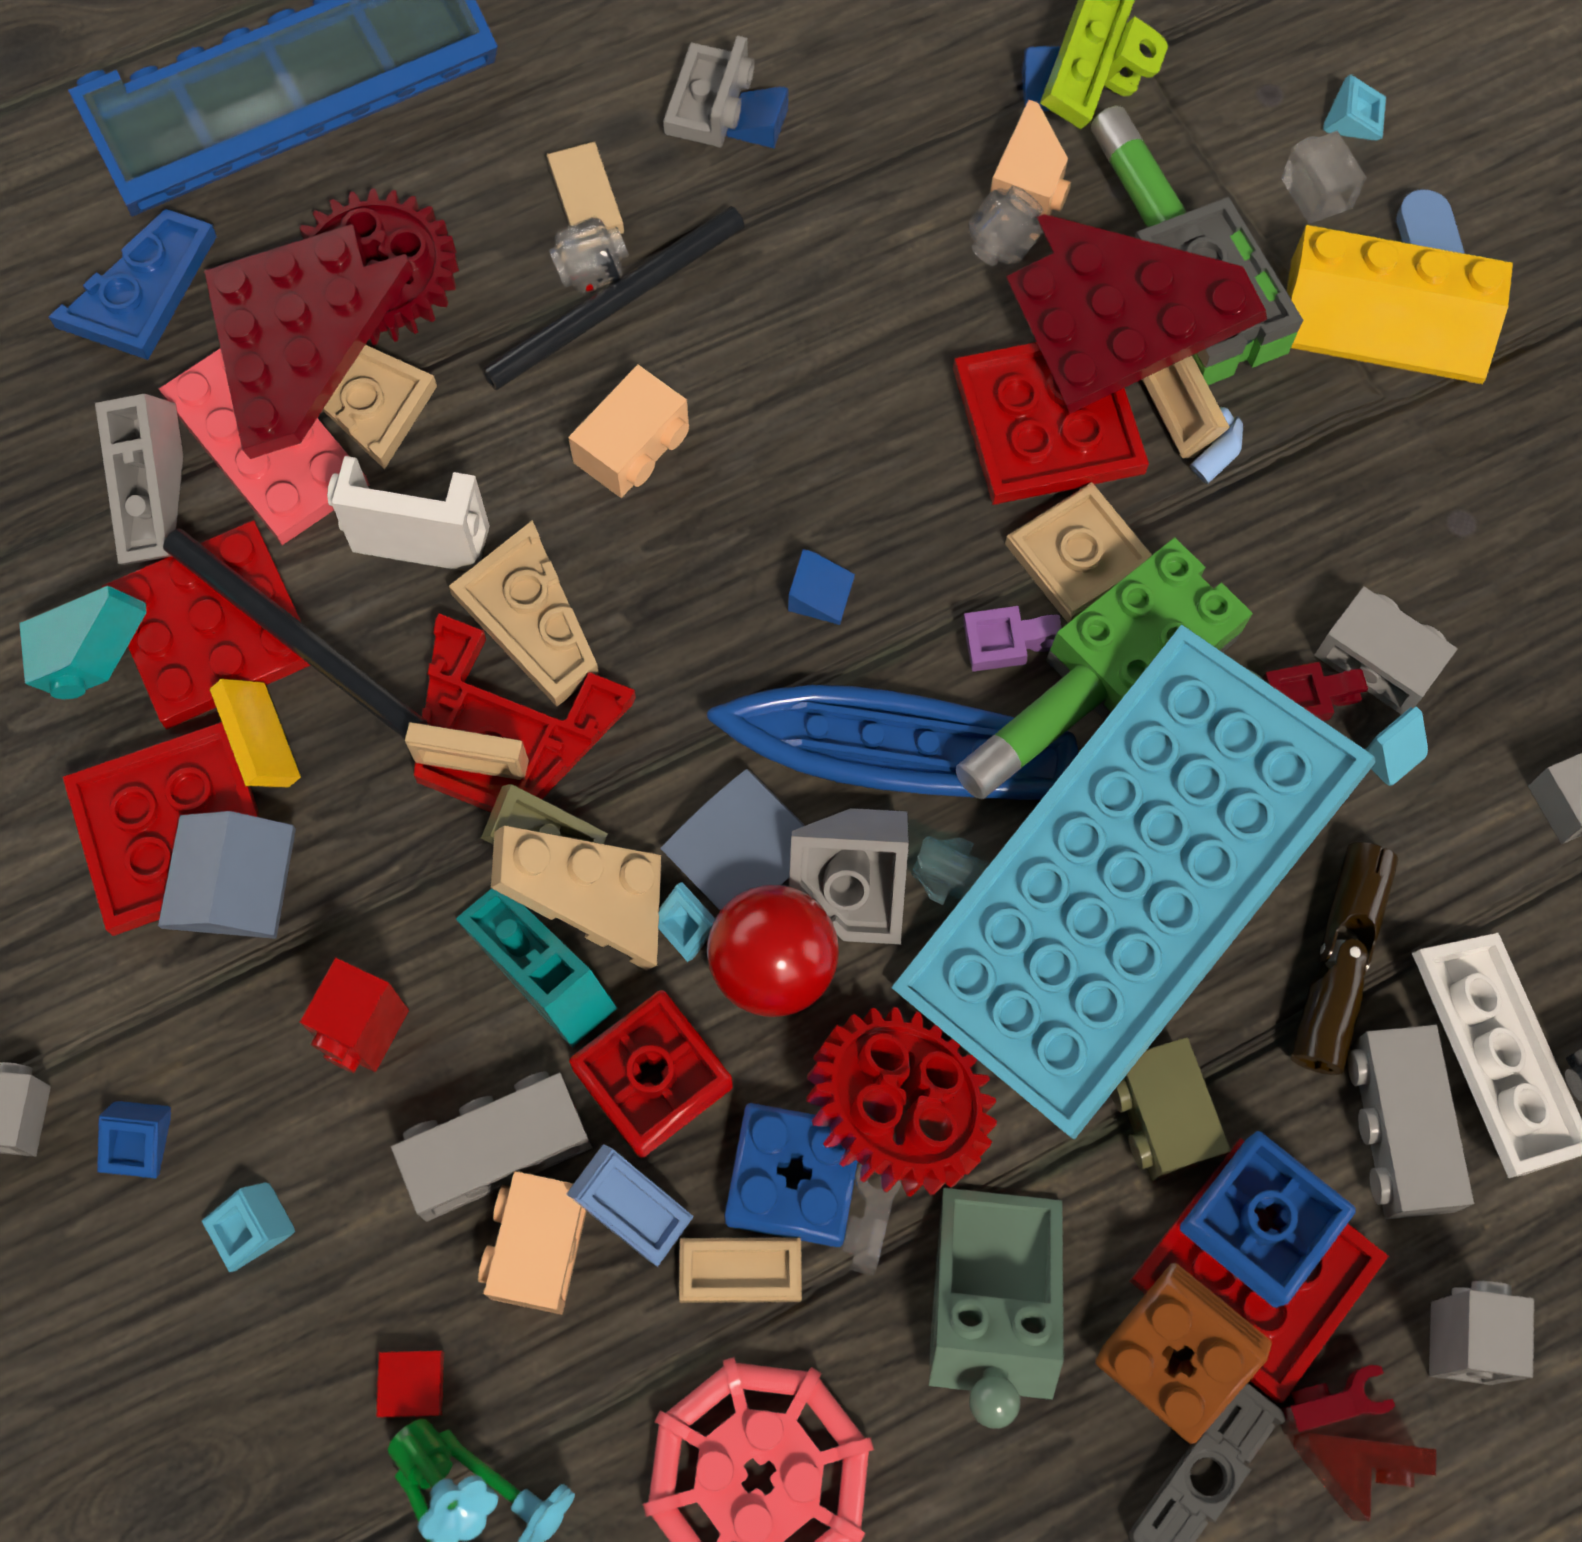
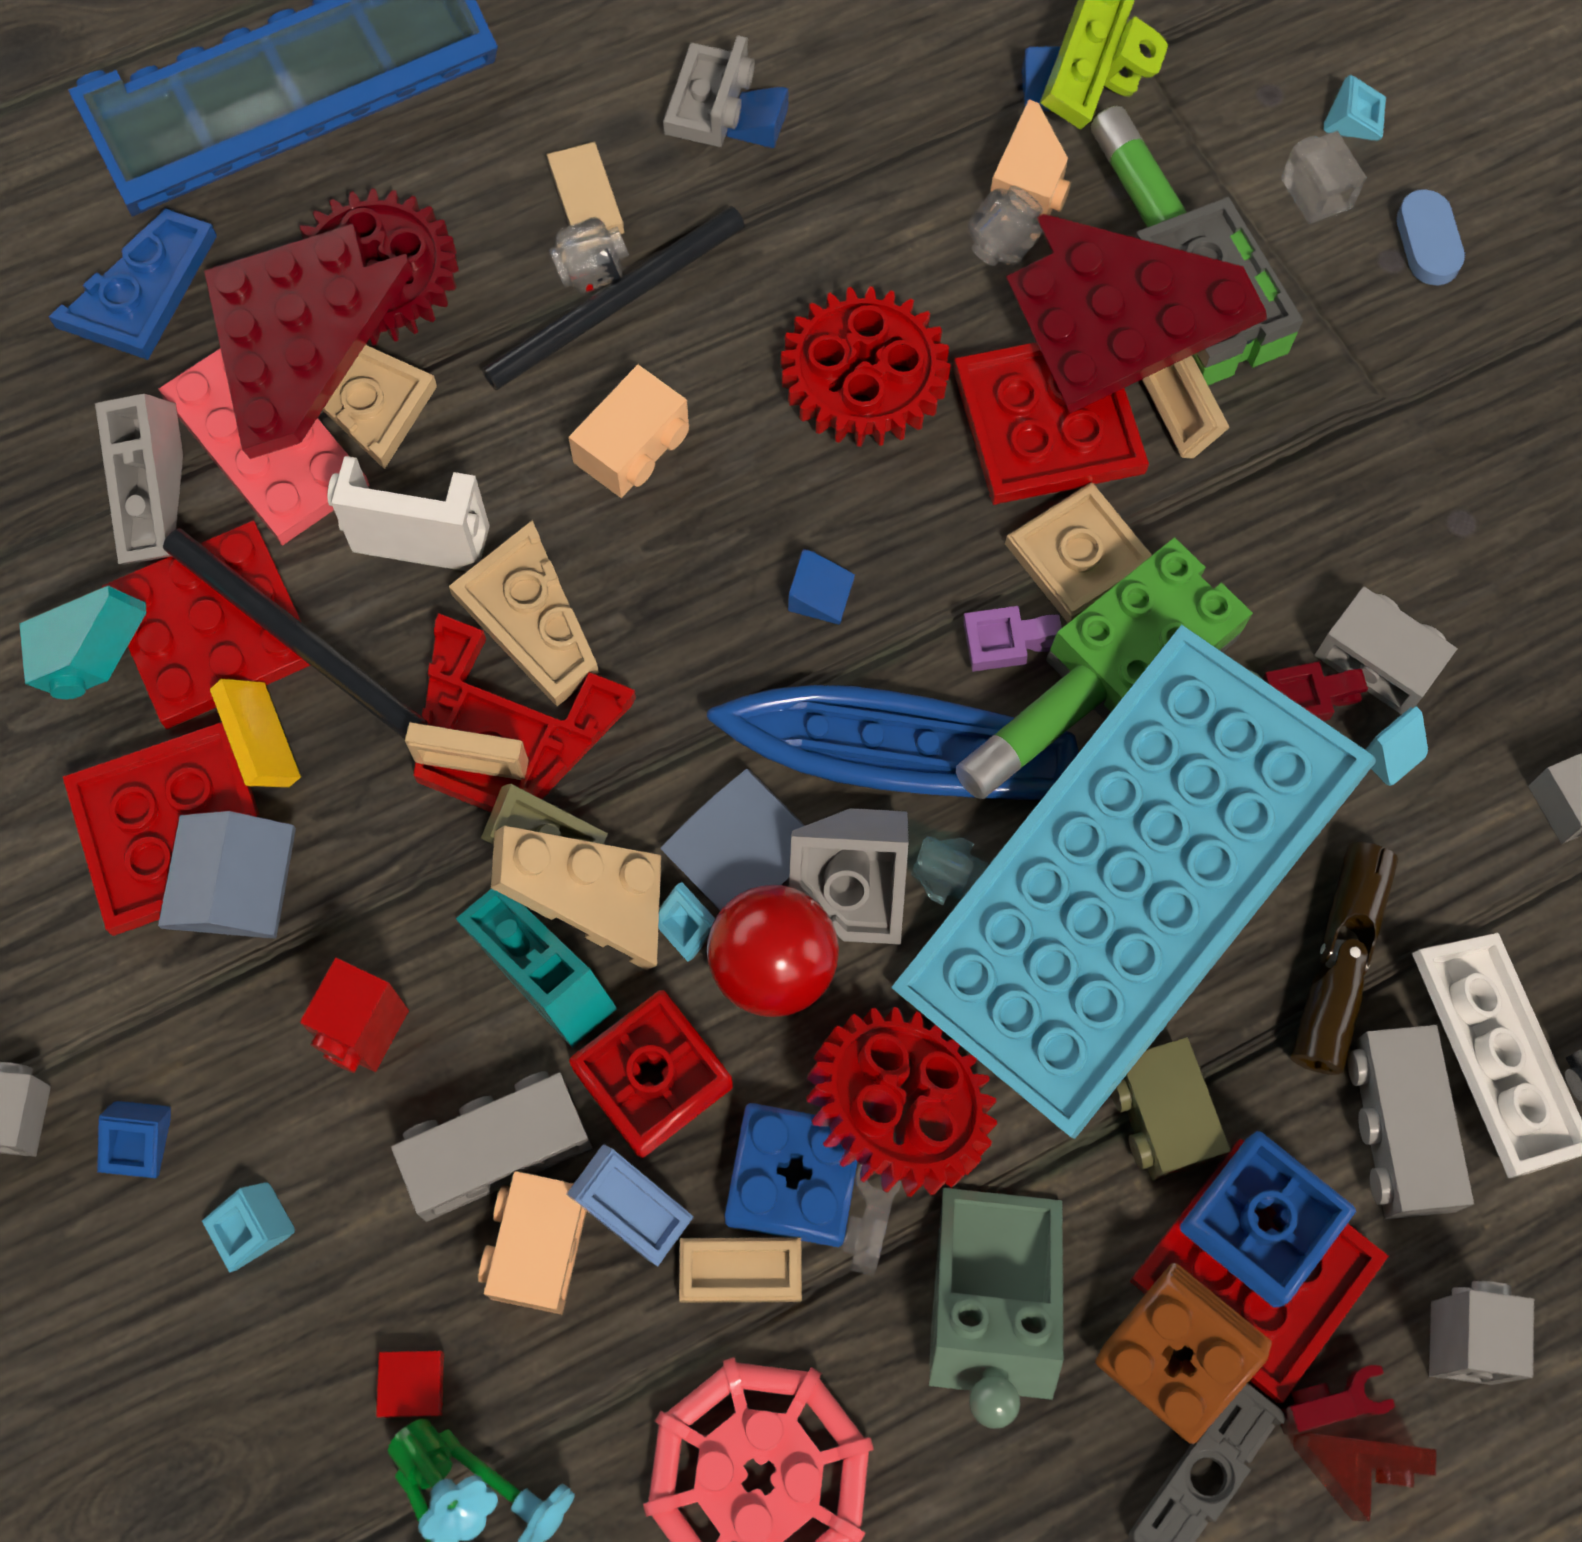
(865, 366): none -> red gear
(1221, 451): light blue arm -> none
(1398, 303): yellow slope -> none

